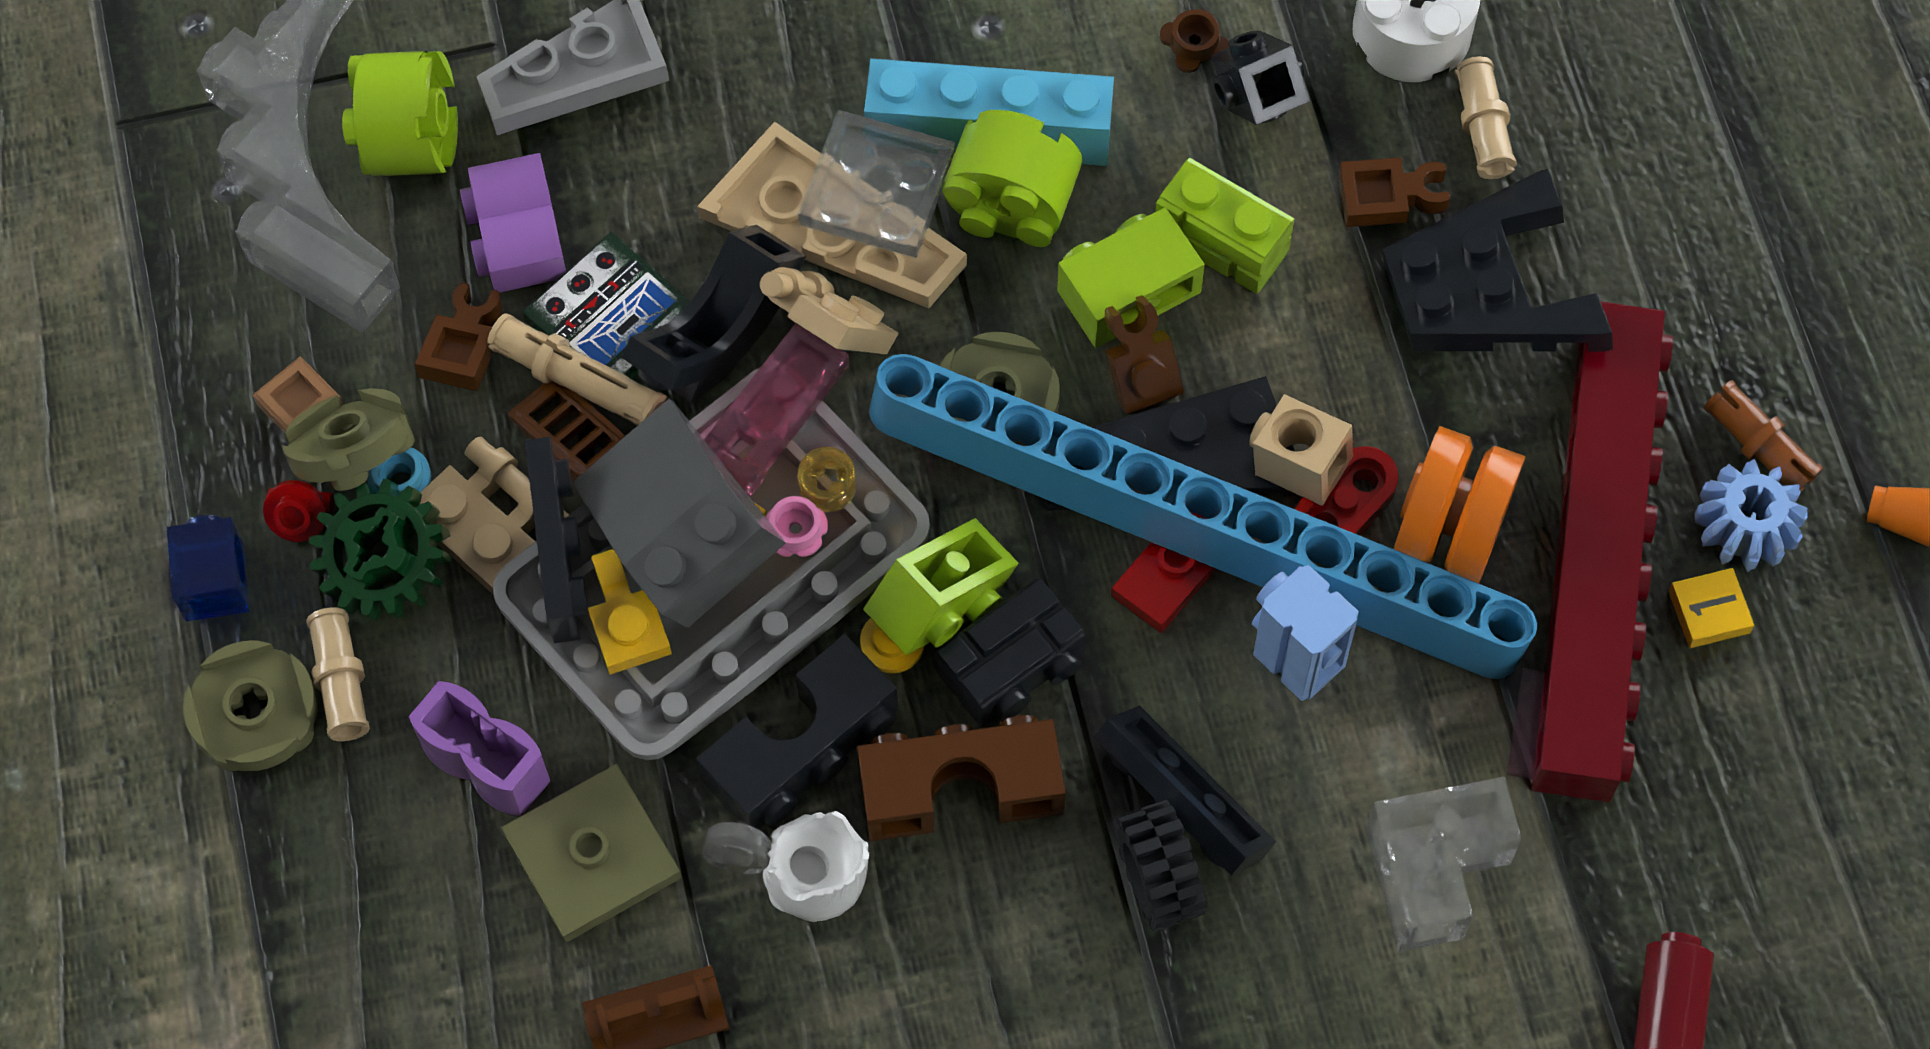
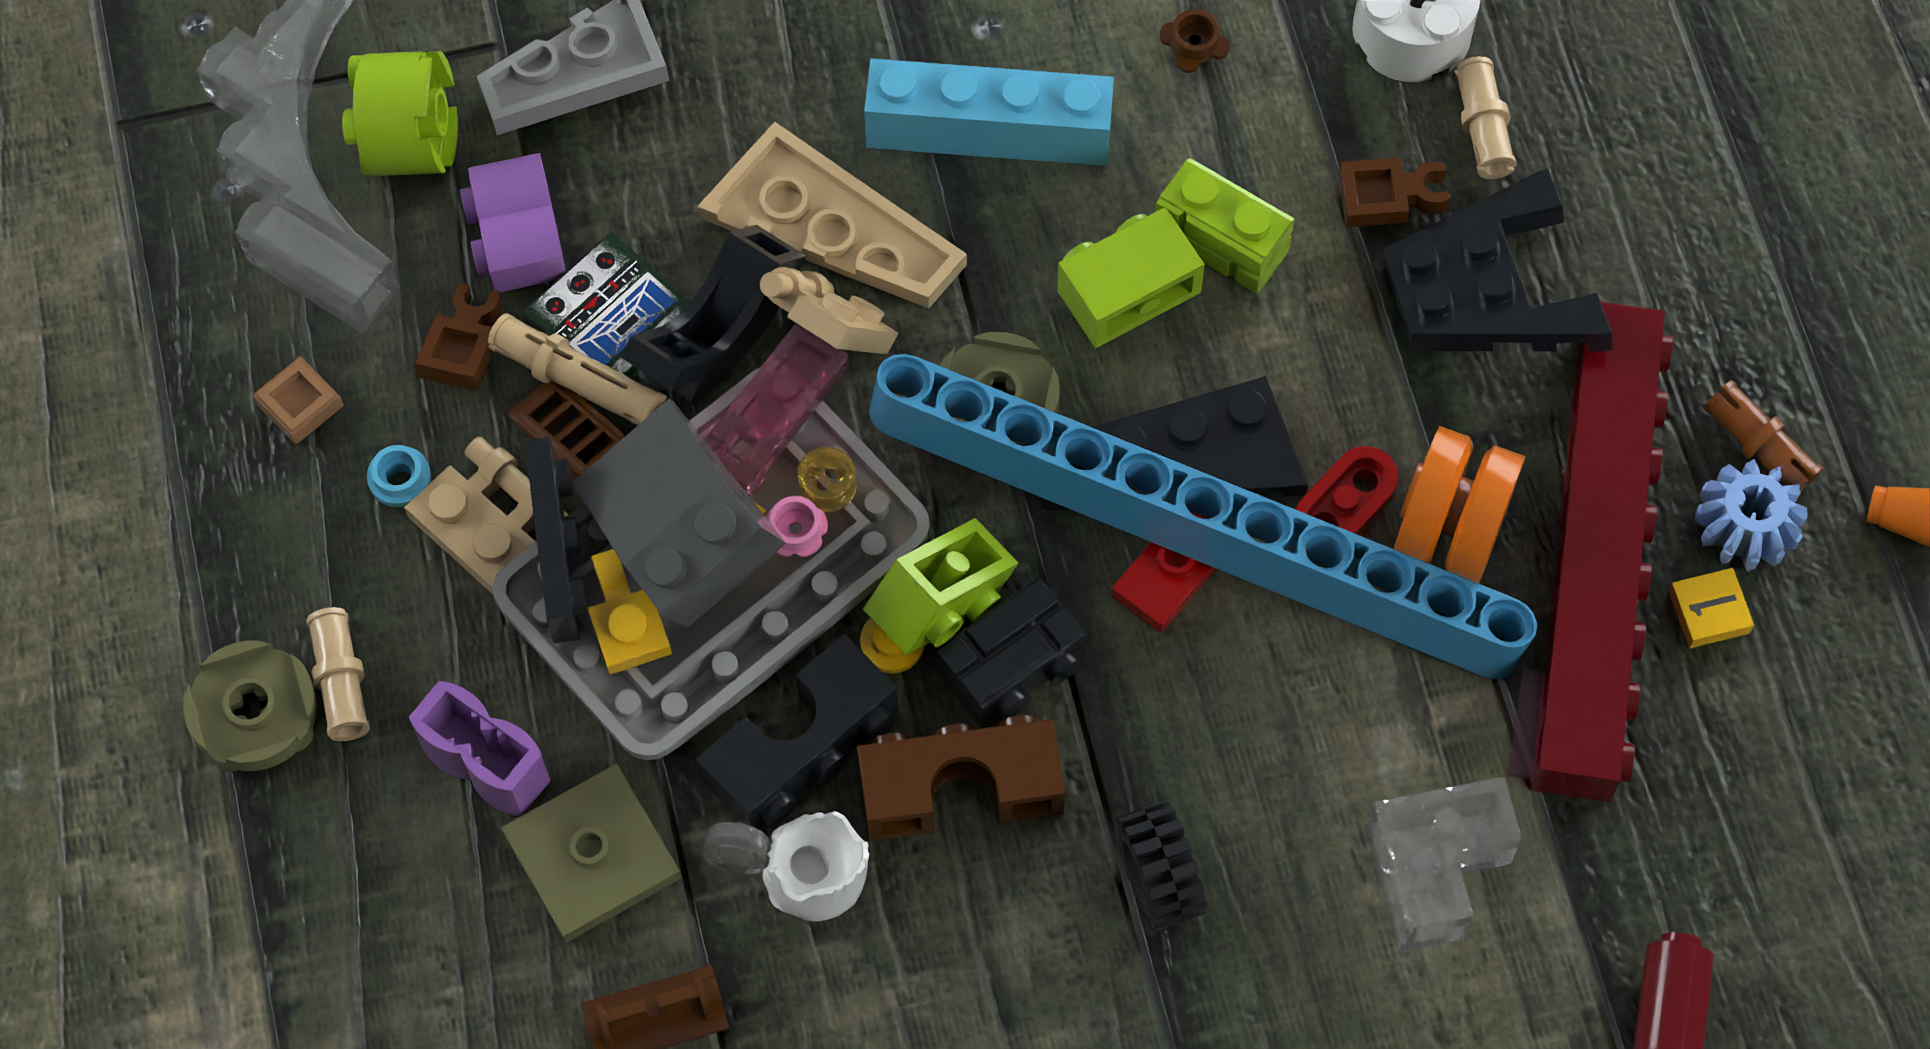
(207, 568): clear blue brick -> none
(293, 510): red plate -> none
(347, 440): olive plate -> none
(365, 573): dark green gear -> none
(876, 183): clear plate -> none
(1011, 177): lime brick -> none
(1145, 362): reddish brown plate -> none
(1169, 773): black plate -> none
(1259, 77): black brick -> none
(1303, 630): light blue brick -> none
(1305, 472): tan brick -> none

